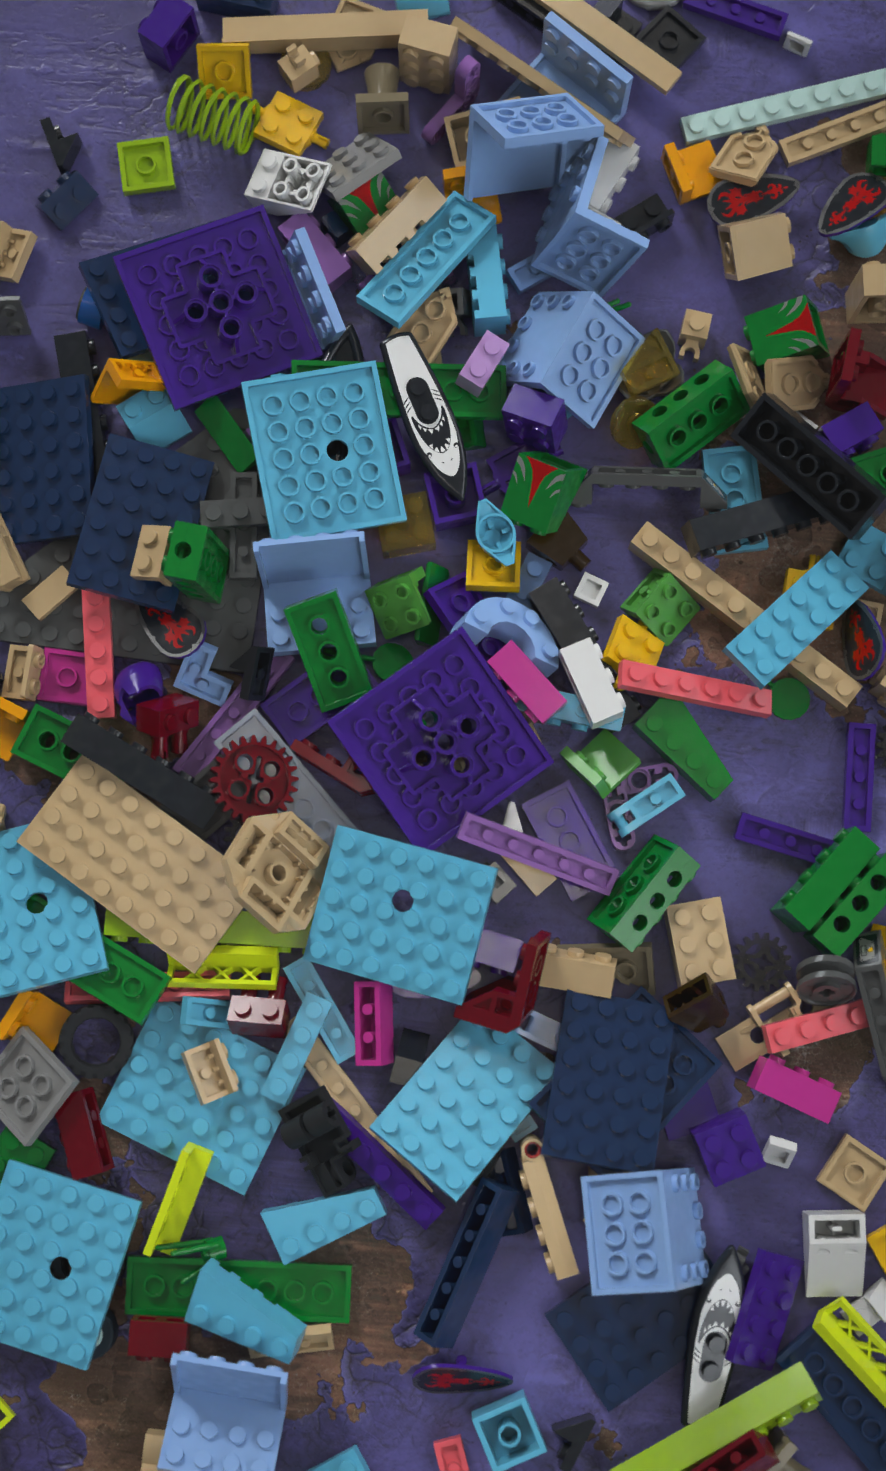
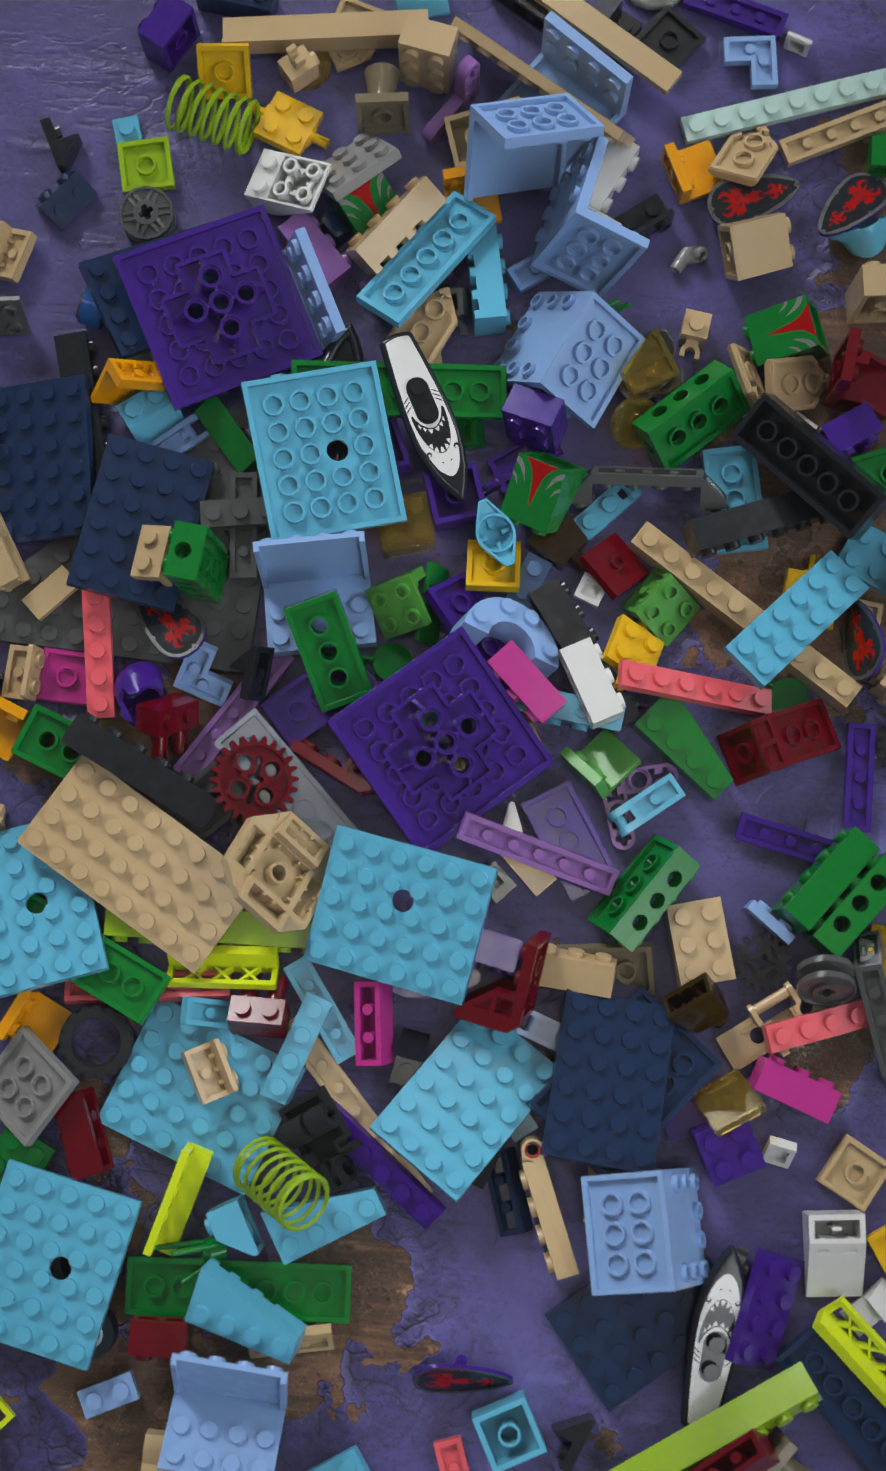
(108, 1394): none -> light blue plate
(127, 129): none -> medium azure plate
(140, 203): none -> dark grey wheel
(181, 437): none -> medium blue hinge
(234, 1226): none -> medium azure slope
(277, 1211): none -> lime piece
(466, 1263): dark blue brick -> none
(482, 363): lavender brick -> none
(605, 510): none -> medium azure plate
(613, 566): none -> dark red plate
(688, 255): none -> light grey arm
(728, 1102): none -> clear yellow tile
(758, 54): none -> light blue plate
(778, 741): none -> dark red bracket
(778, 928): none -> light blue plate

